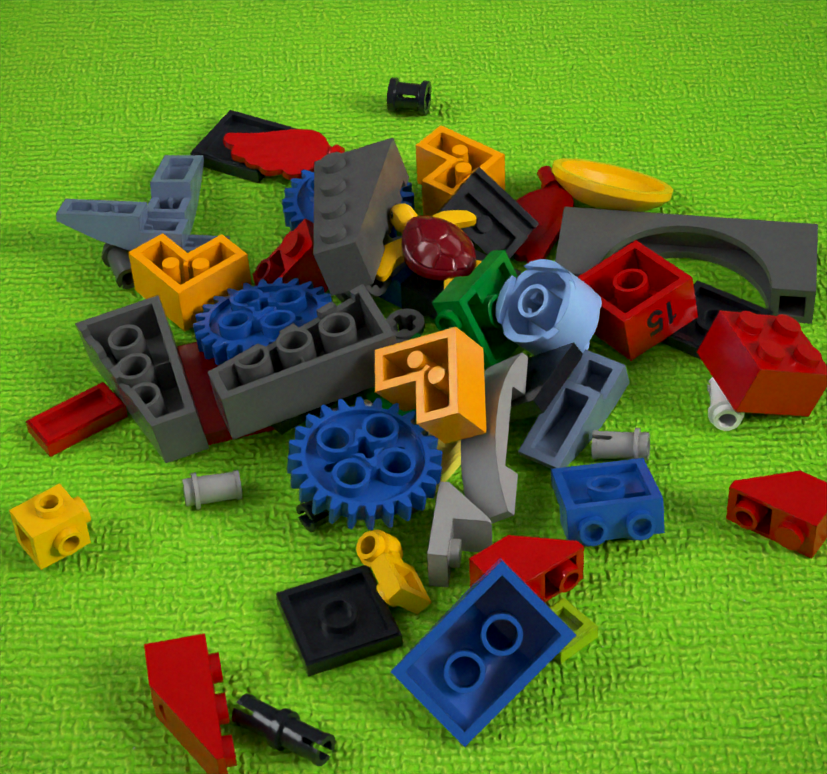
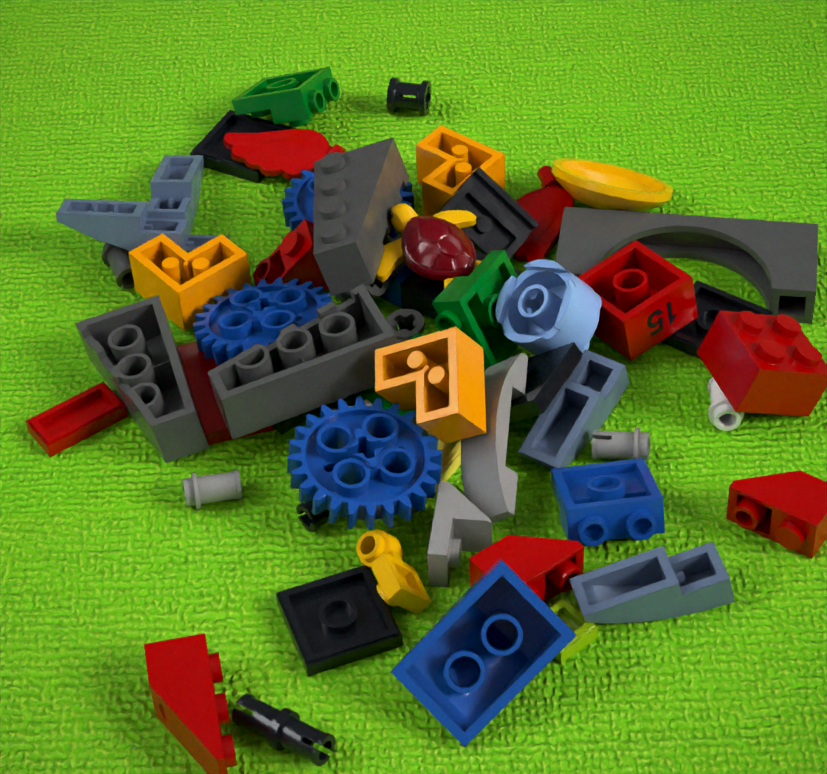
(51, 525): yellow brick -> none
(289, 96): none -> green plate
(654, 586): none -> slope

